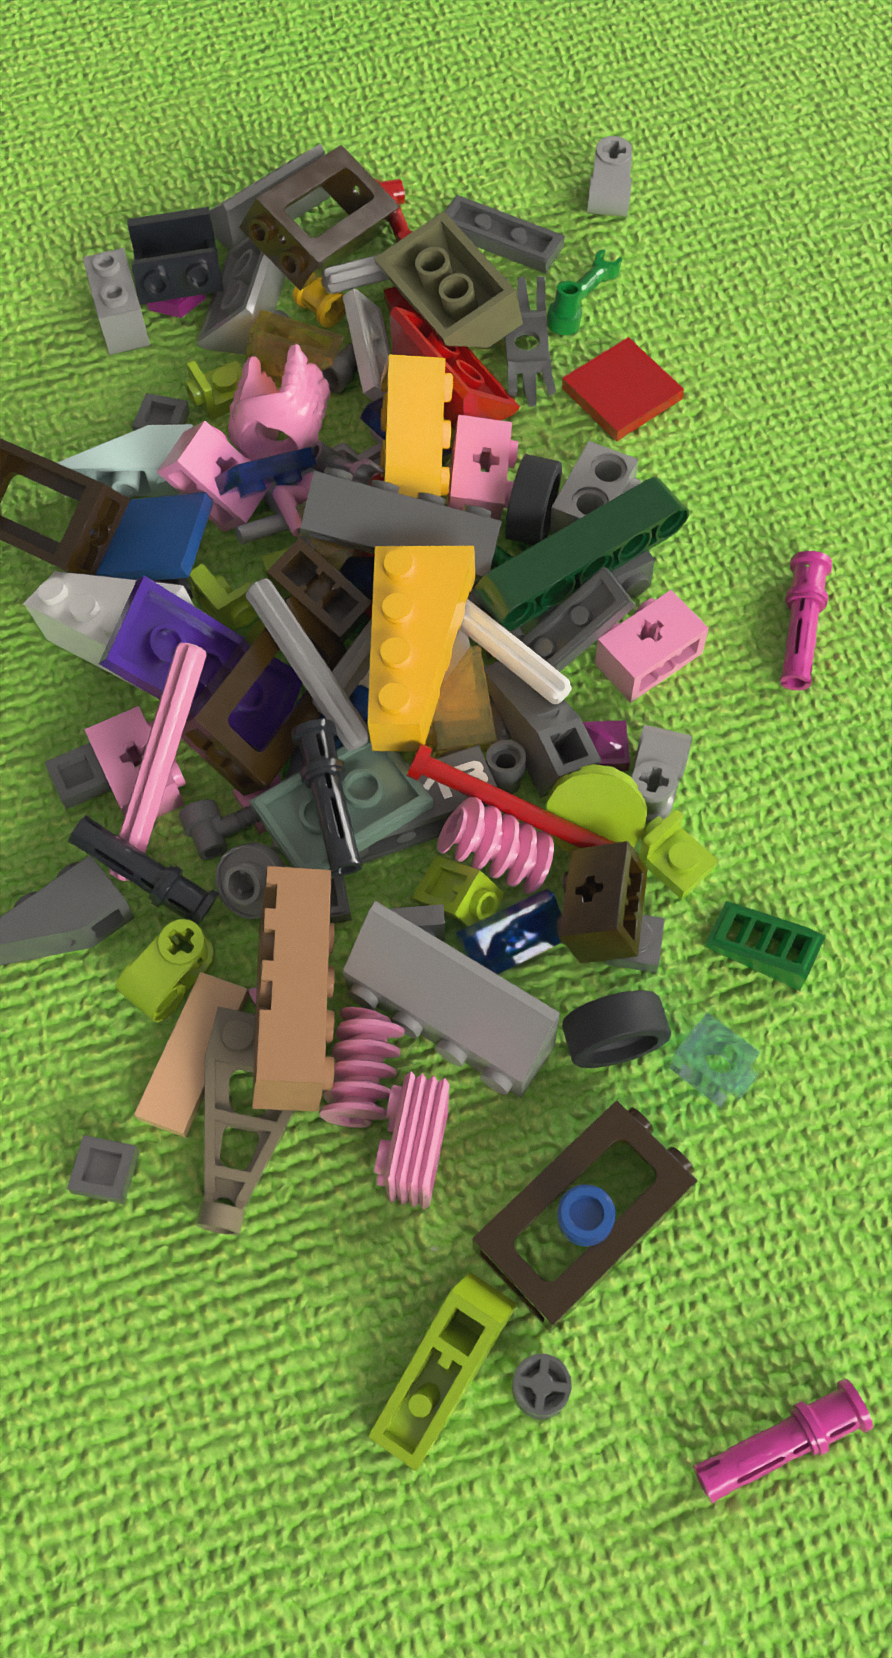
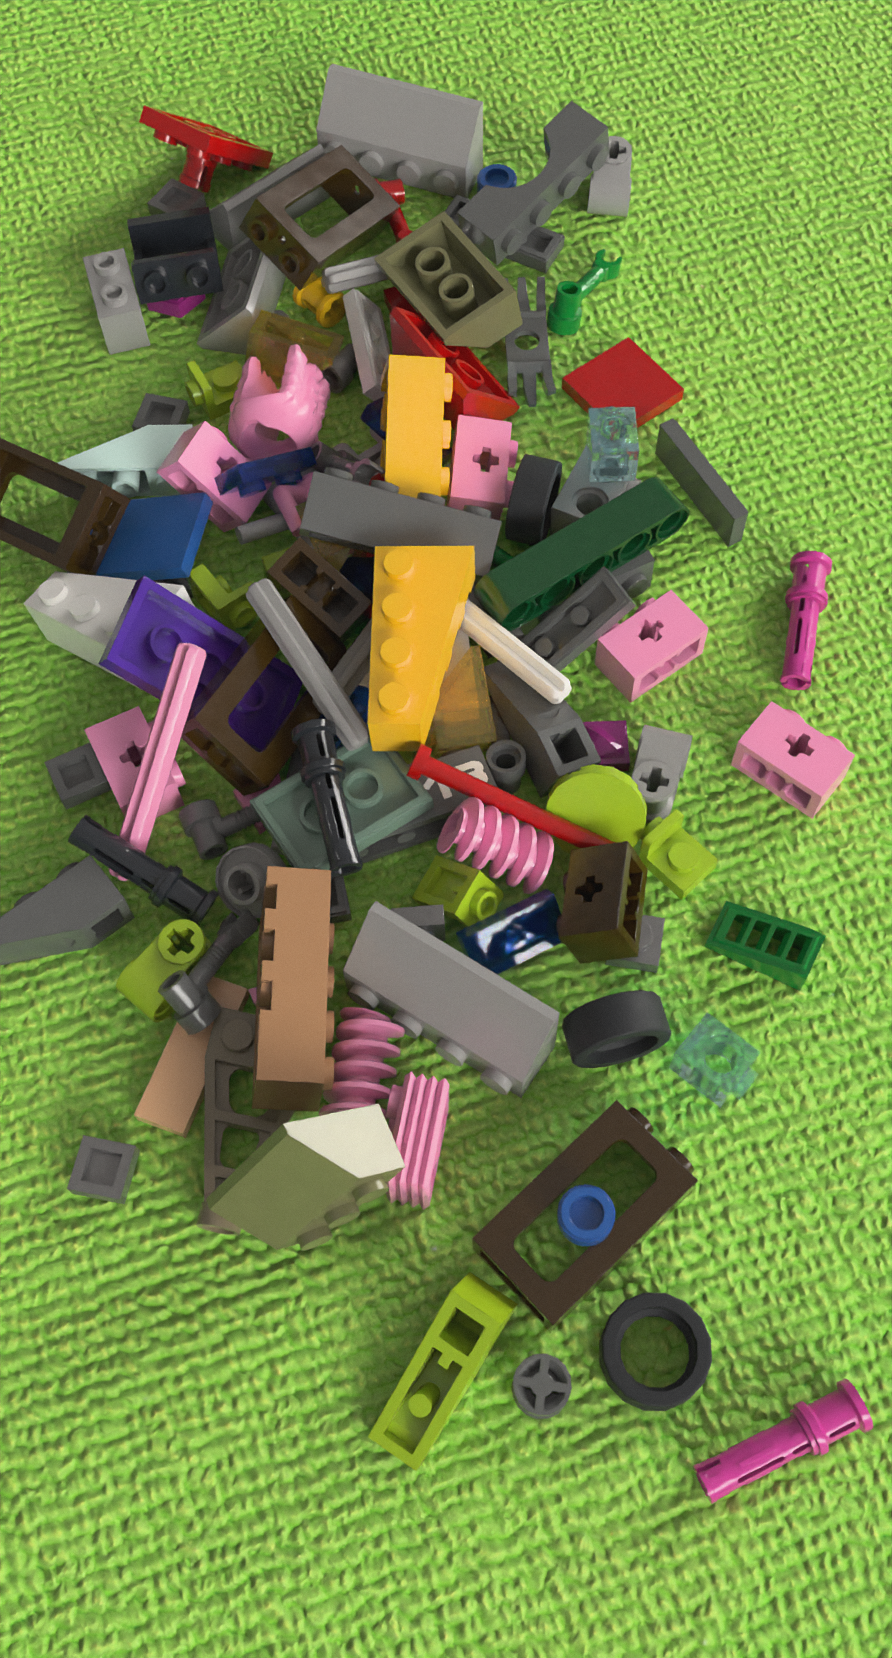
(176, 197): none -> flat silver plate
(190, 993): none -> dark grey brick
(204, 145): none -> red plate
(310, 1178): none -> olive slope
(403, 130): none -> light grey slope
(497, 176): none -> blue tile
(503, 217): none -> dark grey arch
(612, 444): none -> clear light blue brick
(687, 1322): none -> black tyre
(701, 482): none -> dark grey tile
(768, 758): none -> bright pink brick

